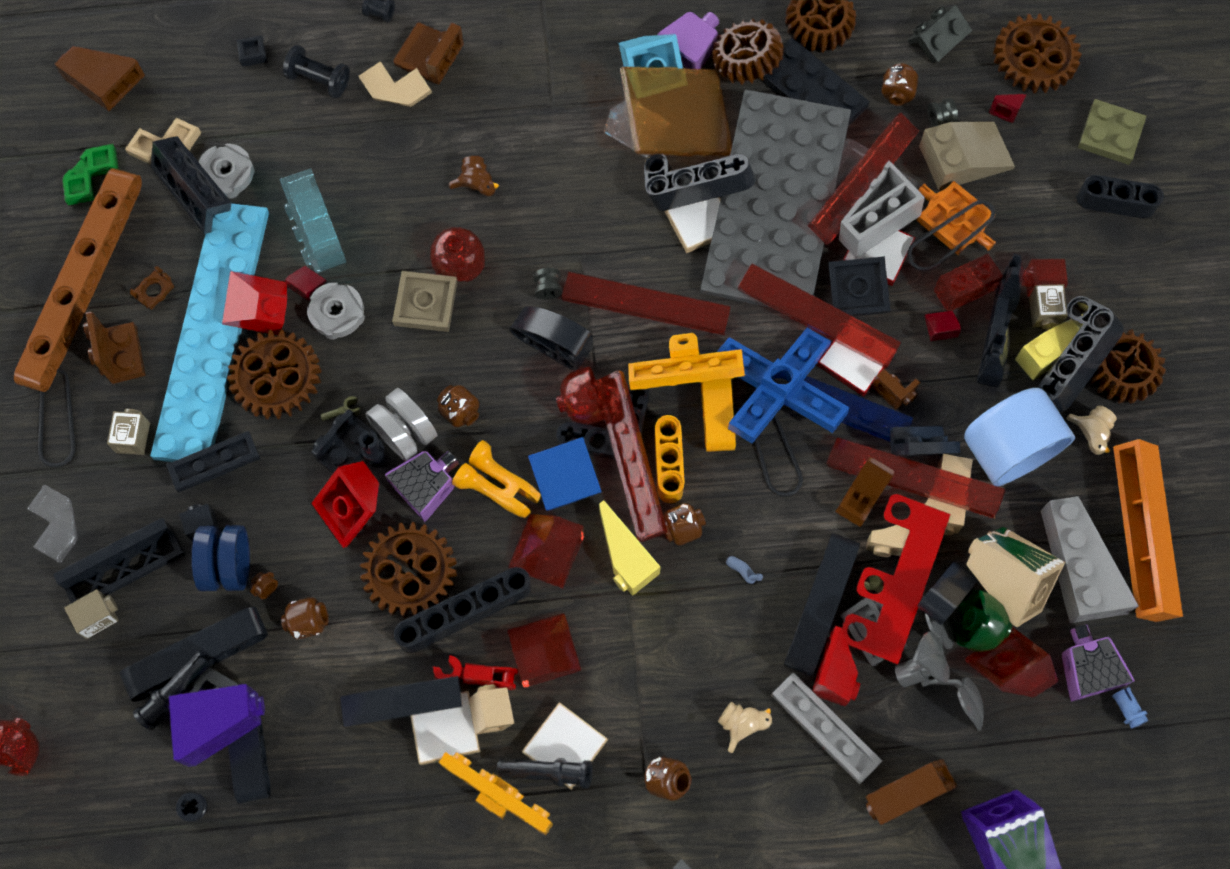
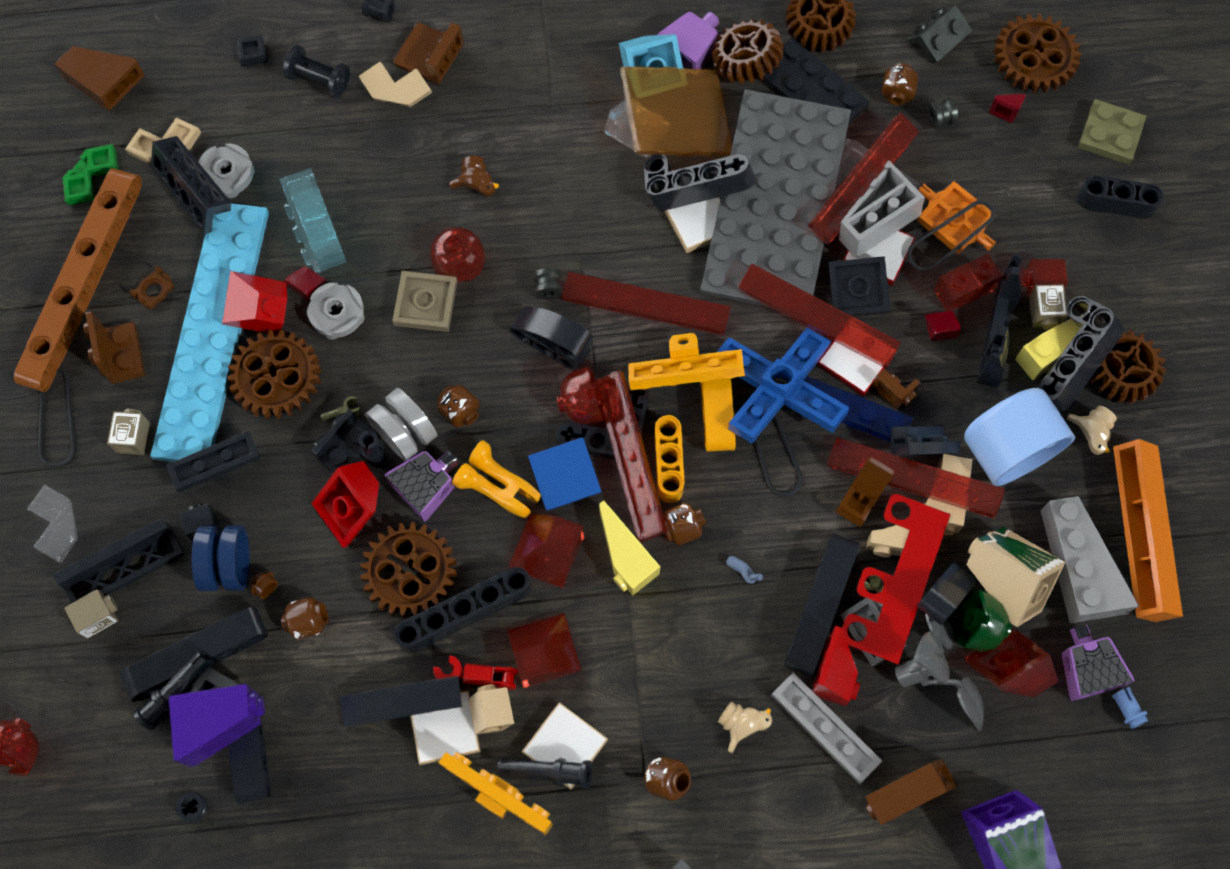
(964, 152): dark tan slope -> none

